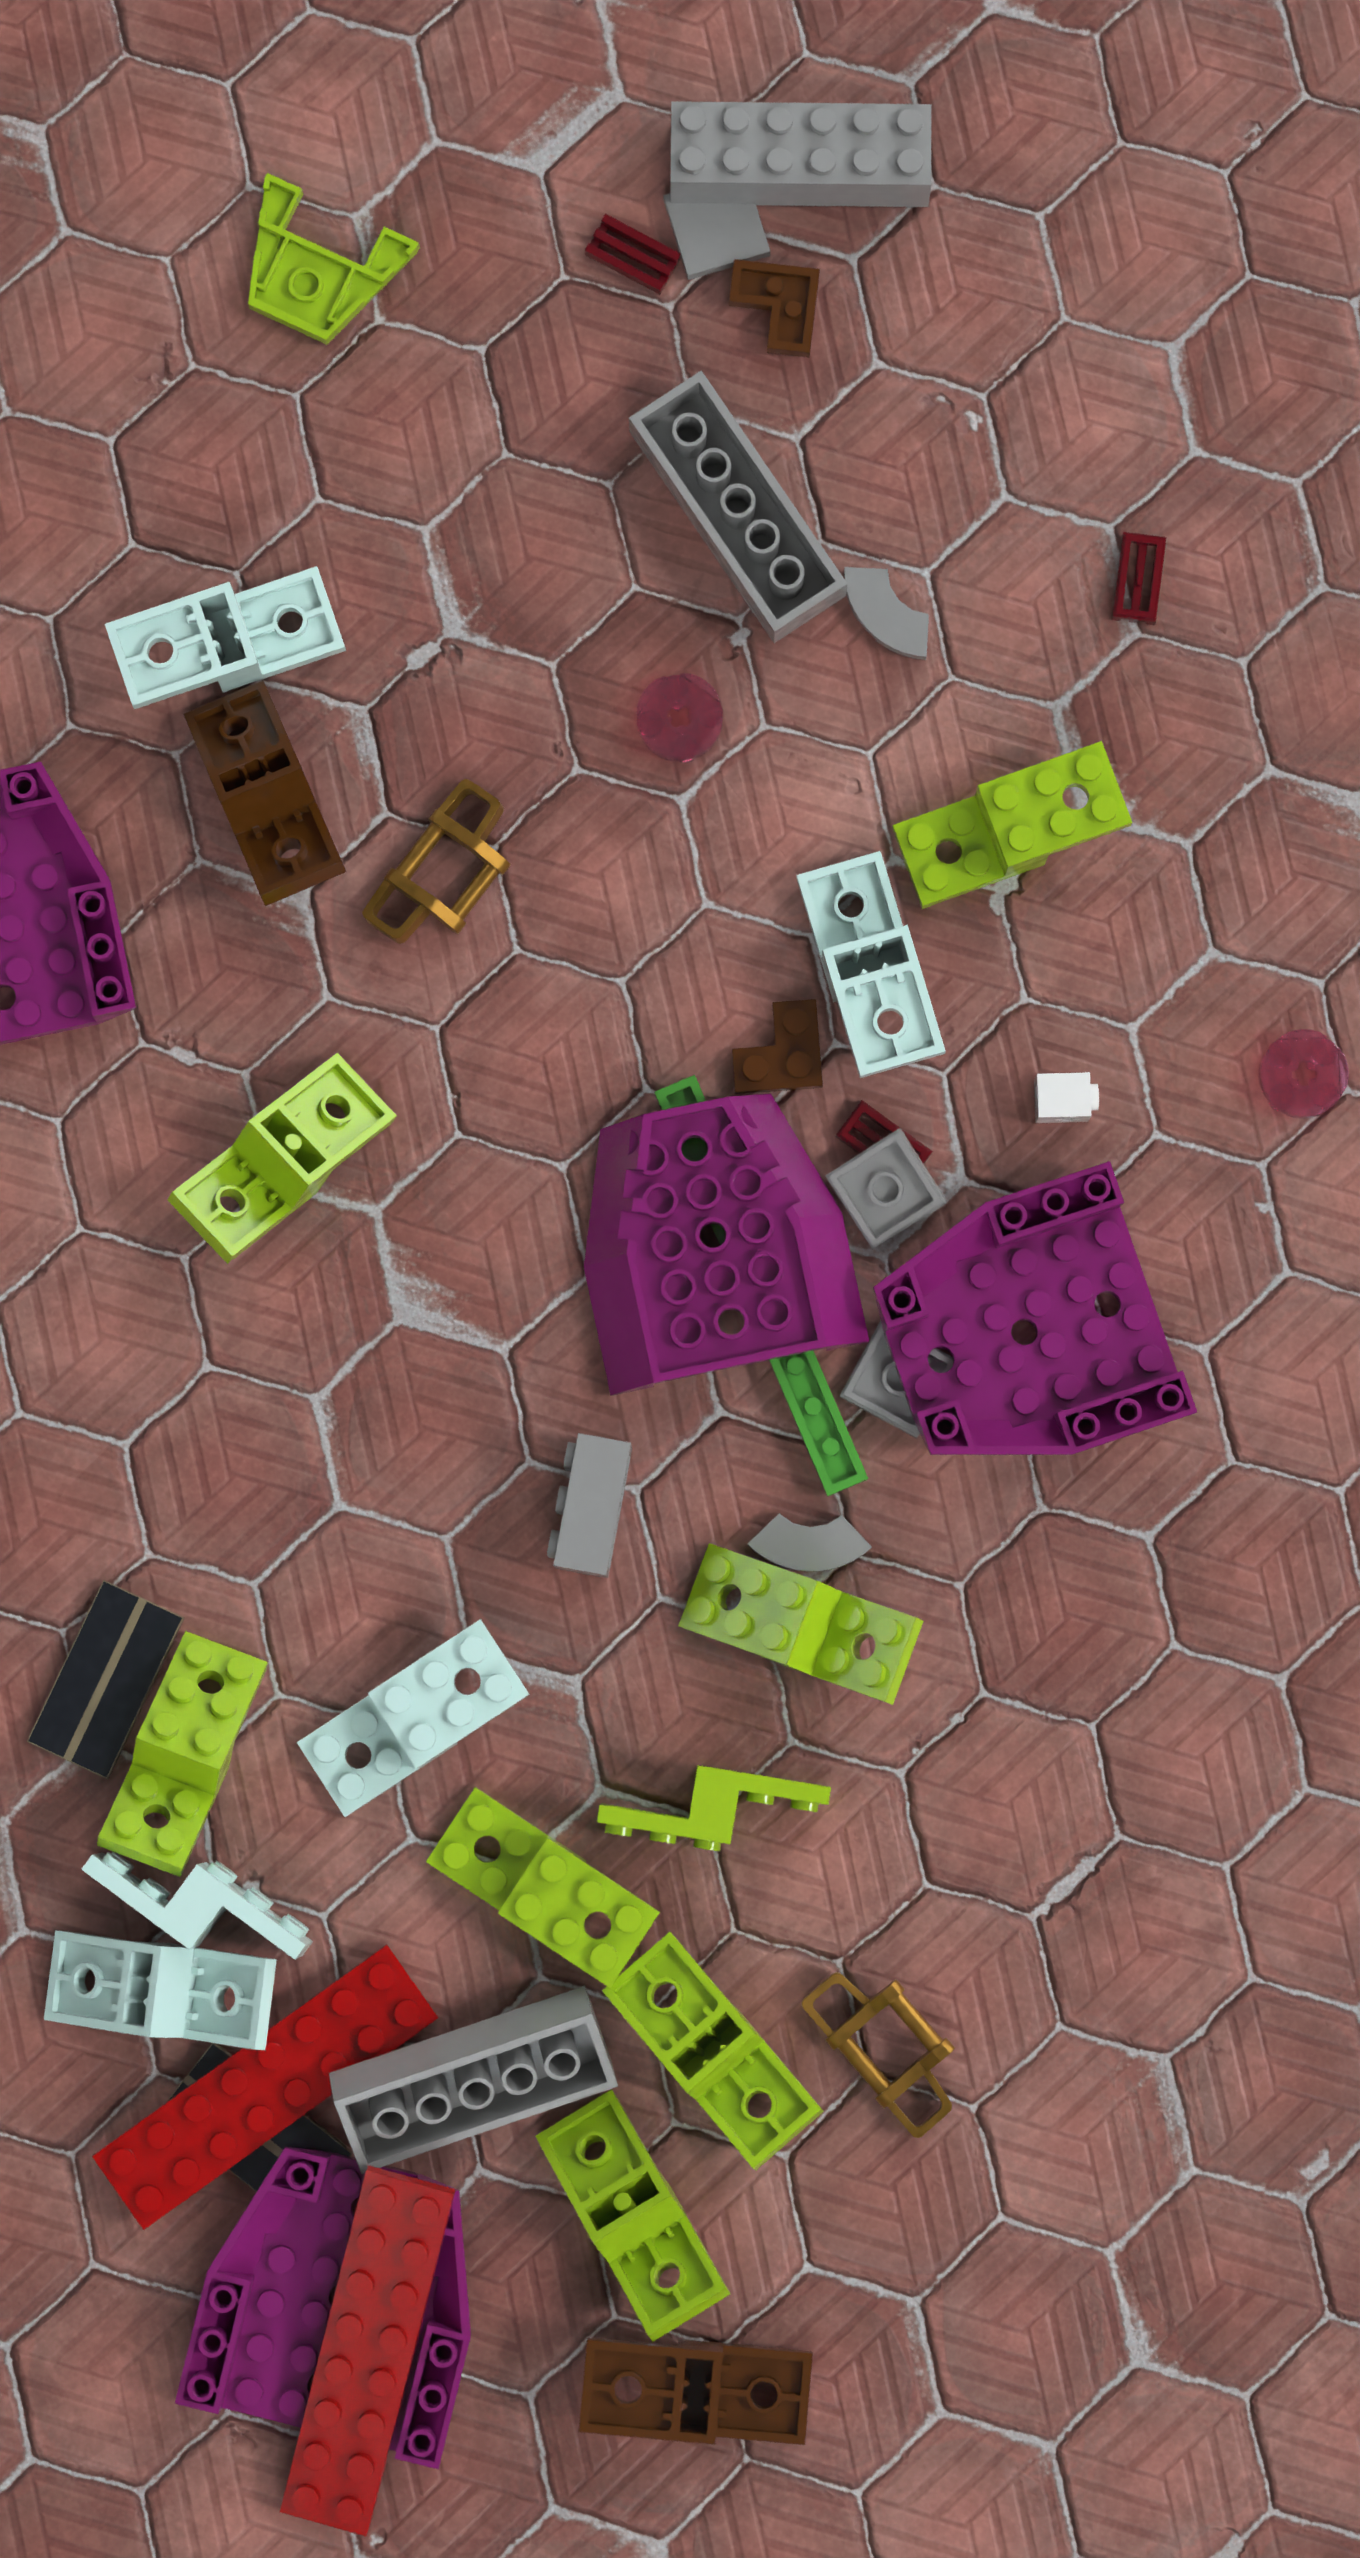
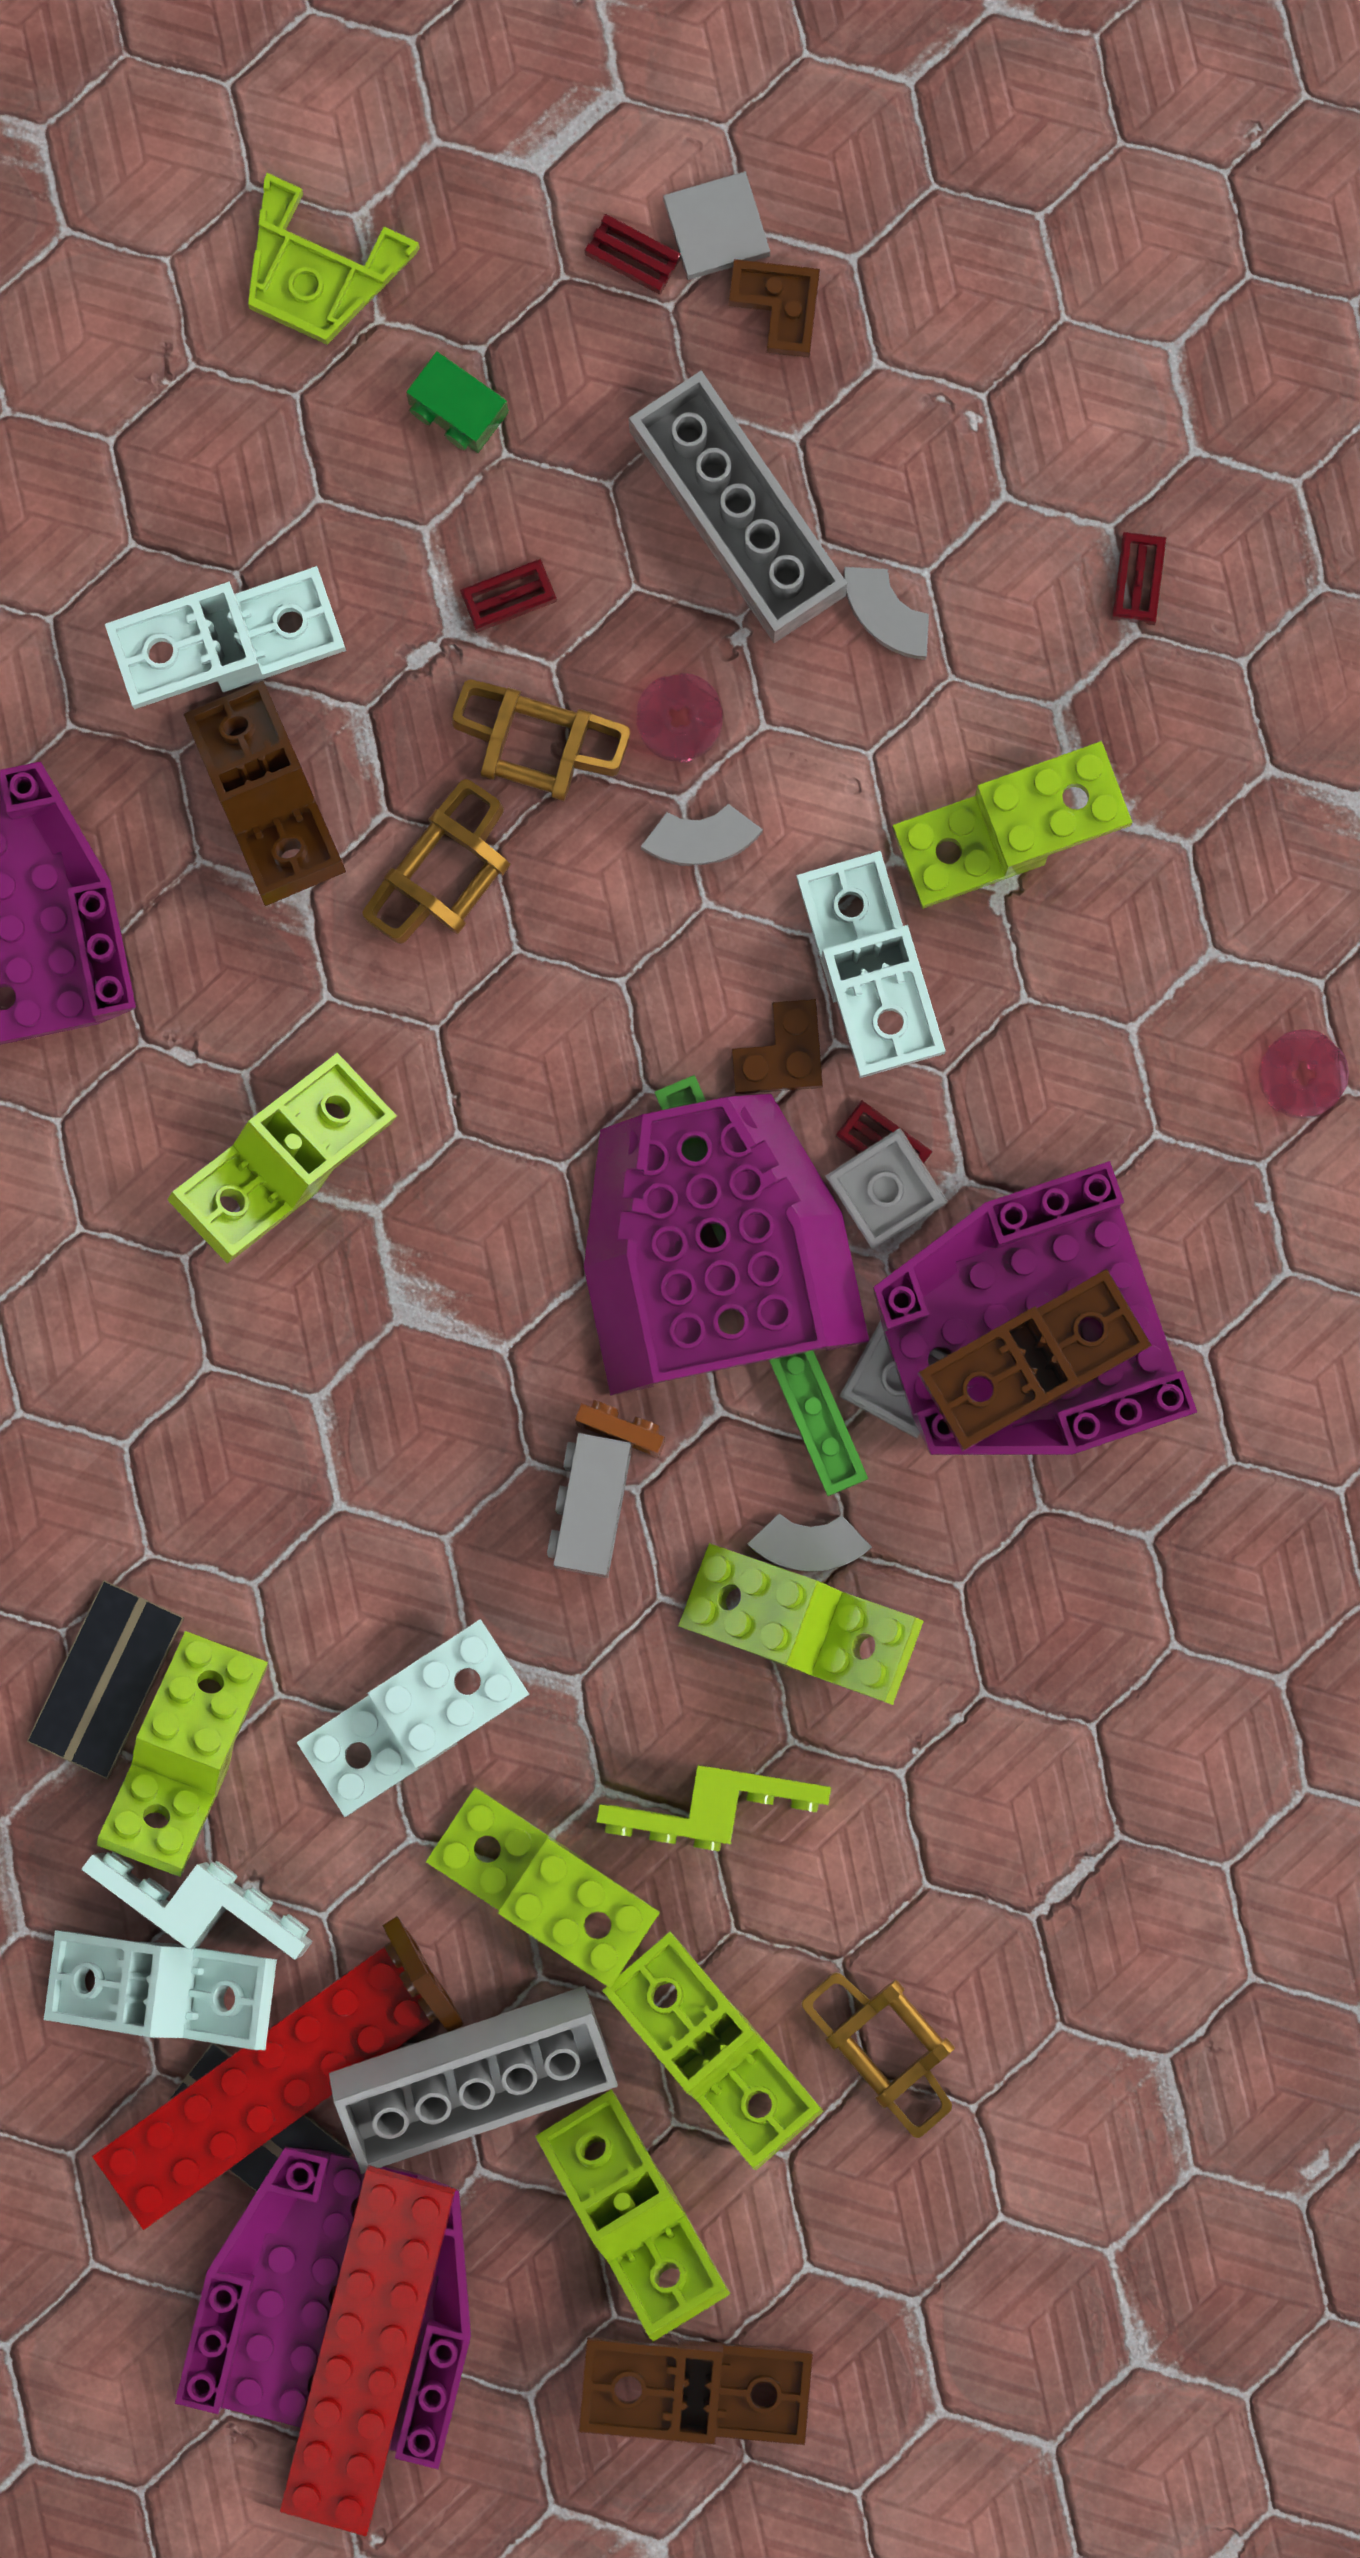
(419, 1977): none -> reddish brown plate
(456, 403): none -> green brick
(513, 611): none -> dark red tile
(576, 721): none -> pearl gold bar
(603, 1421): none -> dark orange plate
(702, 840): none -> light grey tile
(801, 154): light grey brick -> none
(1034, 1359): none -> reddish brown bracket
(1064, 1097): white brick -> none

